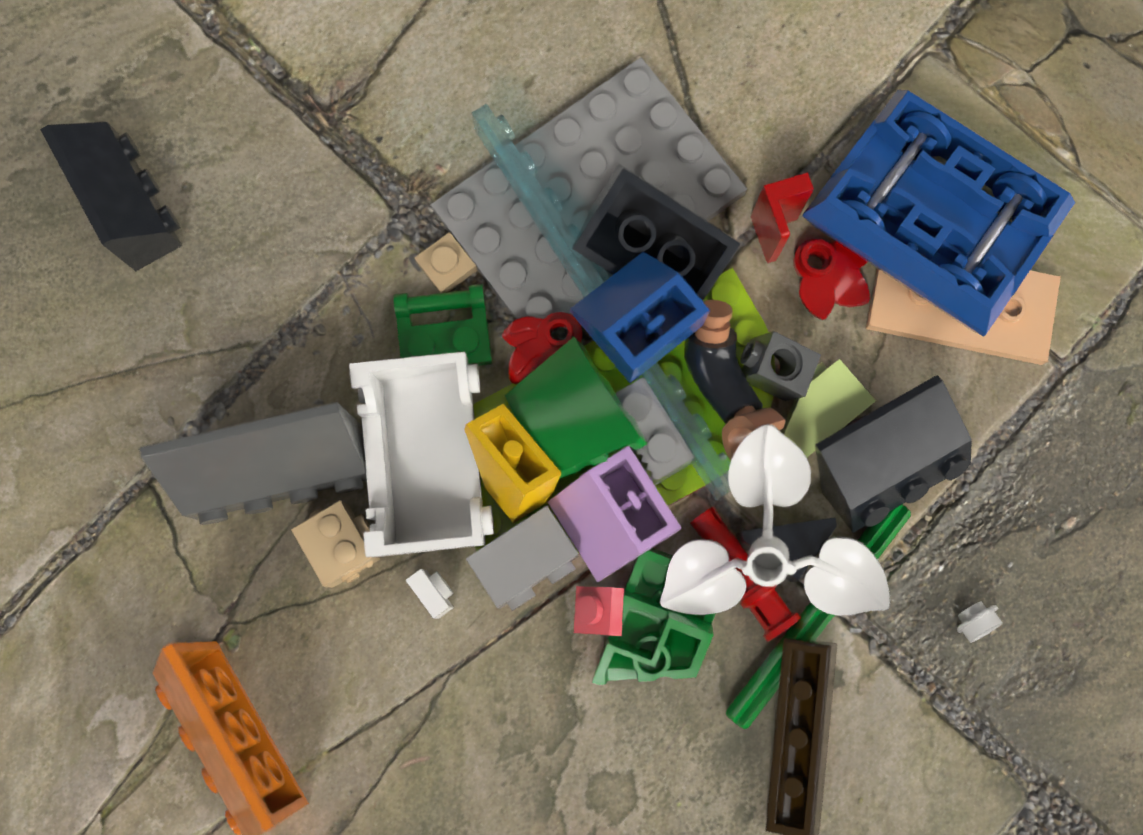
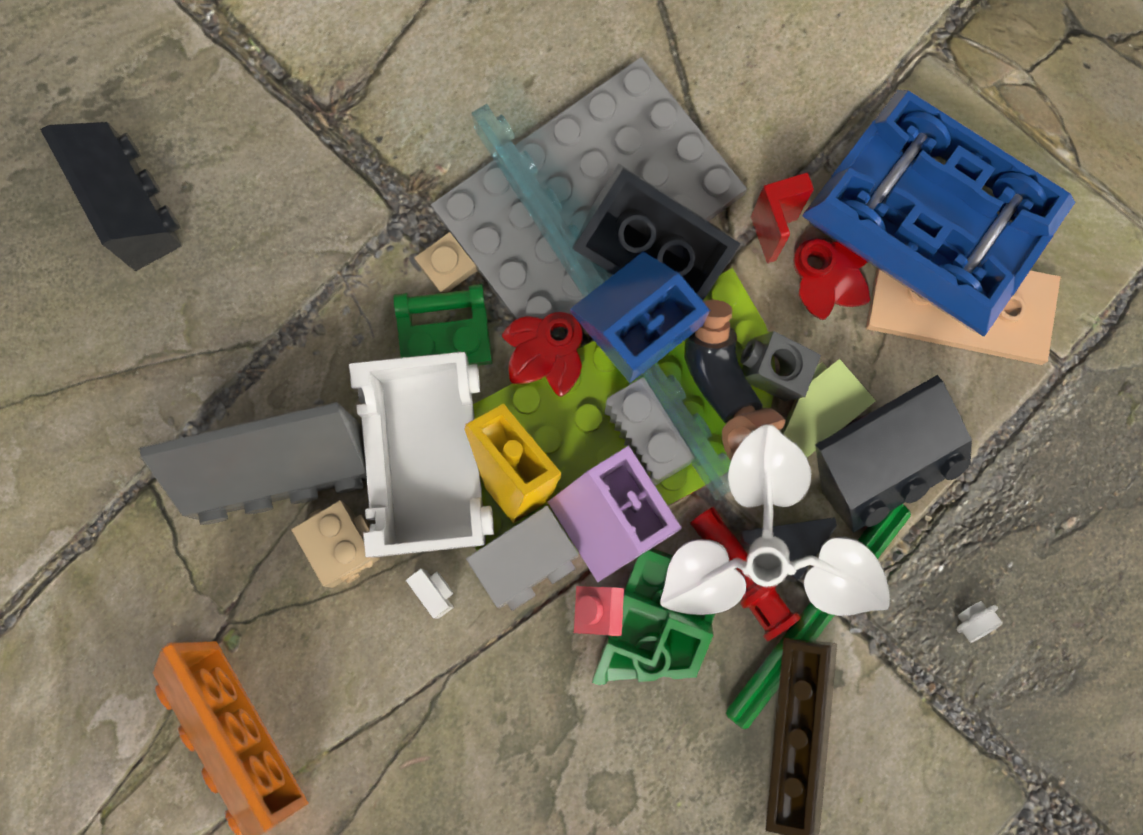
(573, 411): green slope -> none

